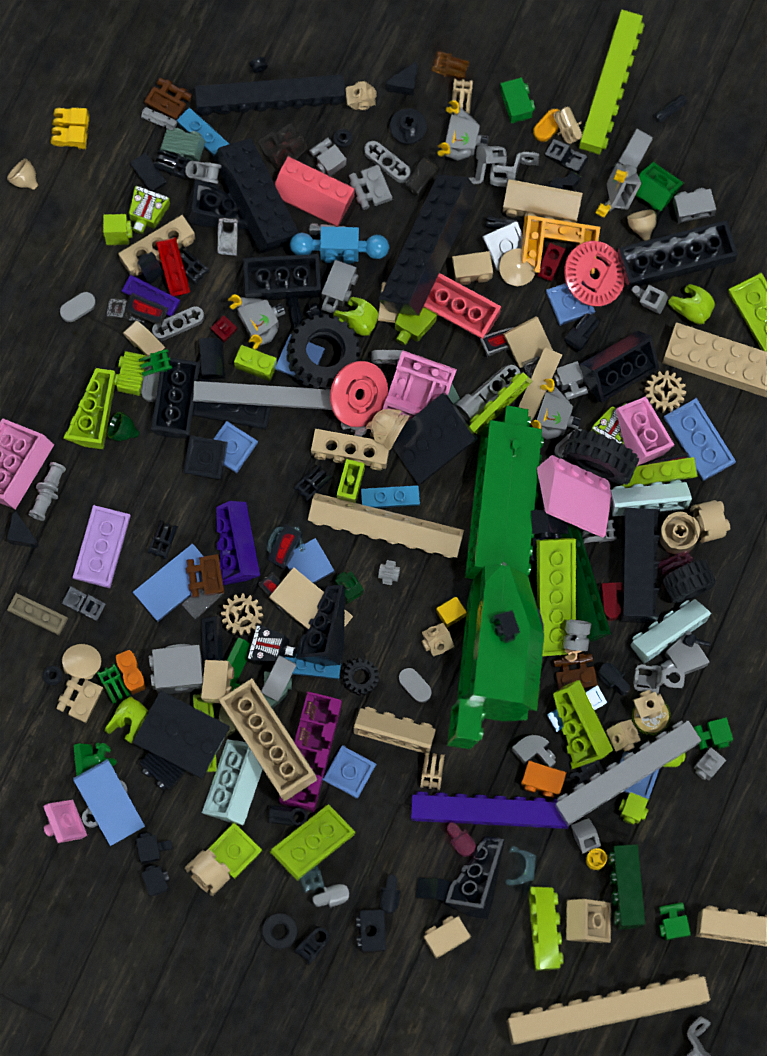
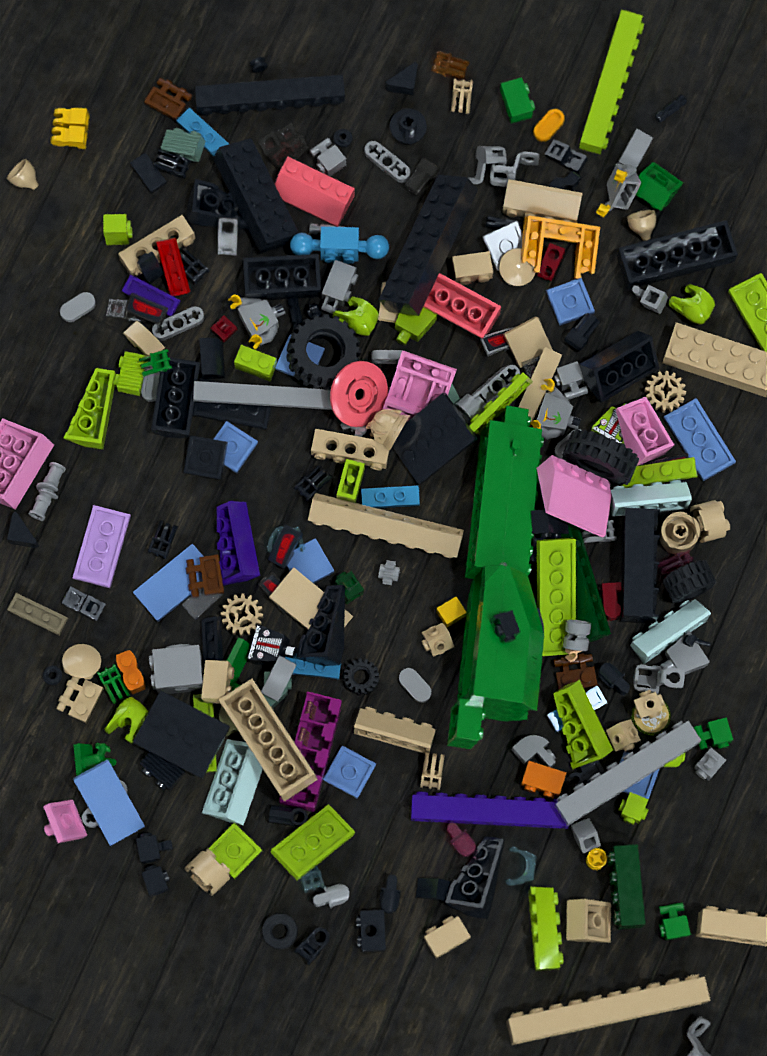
(122, 428): dark green helmet -> none
(147, 209): torso -> none
(159, 119): light grey axle -> none
(203, 171): light grey piece -> none
(360, 96): tan brick -> none
(375, 184): light grey plate -> none
(461, 135): light grey torso -> none
(567, 125): tan arm -> none
(578, 269): coral piece -> none
(694, 205): light grey brick -> none

